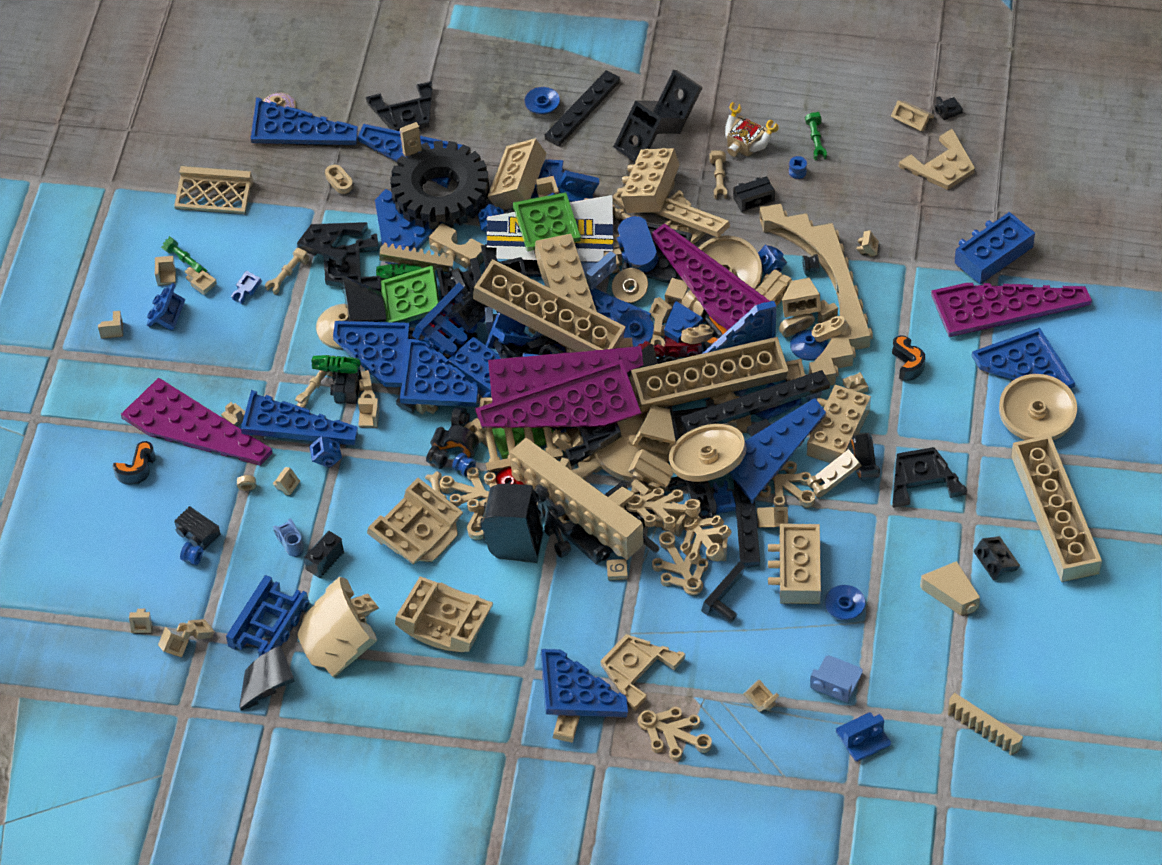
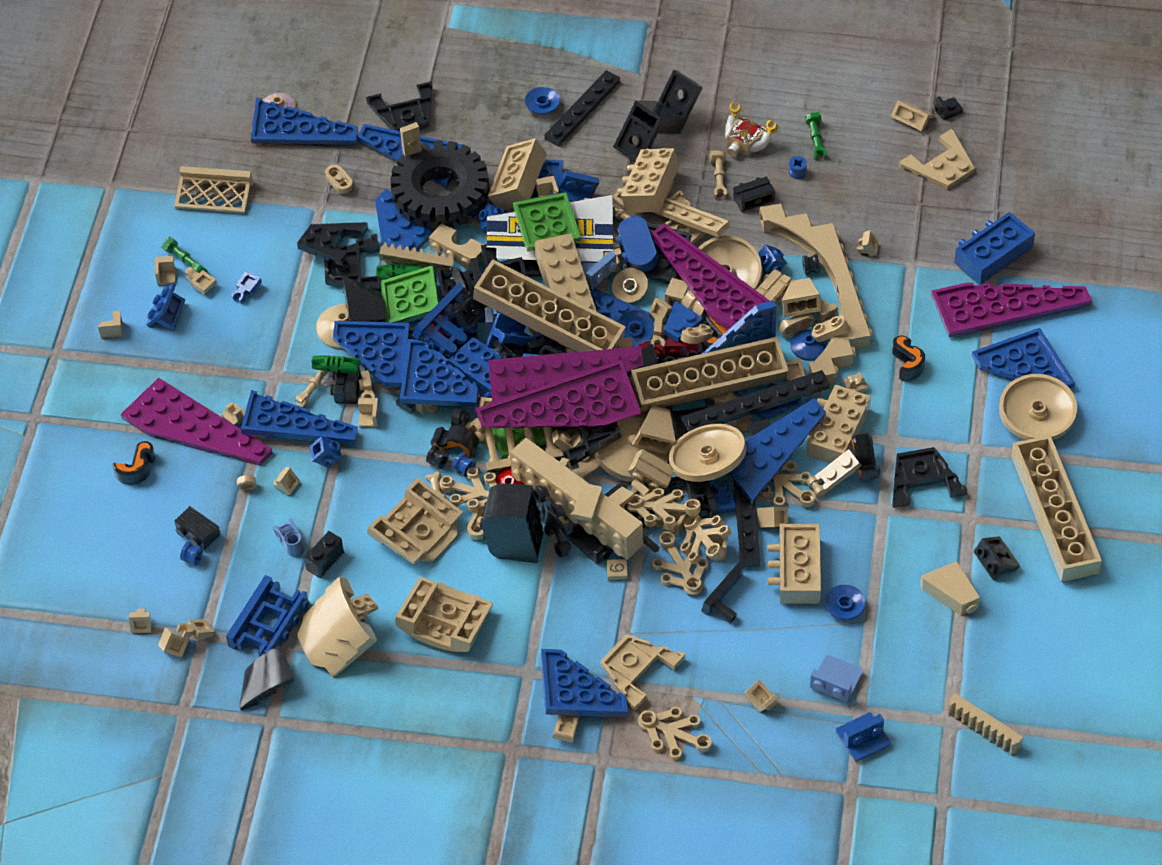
(299, 256): tan piece -> none
(587, 502): none -> tan tile

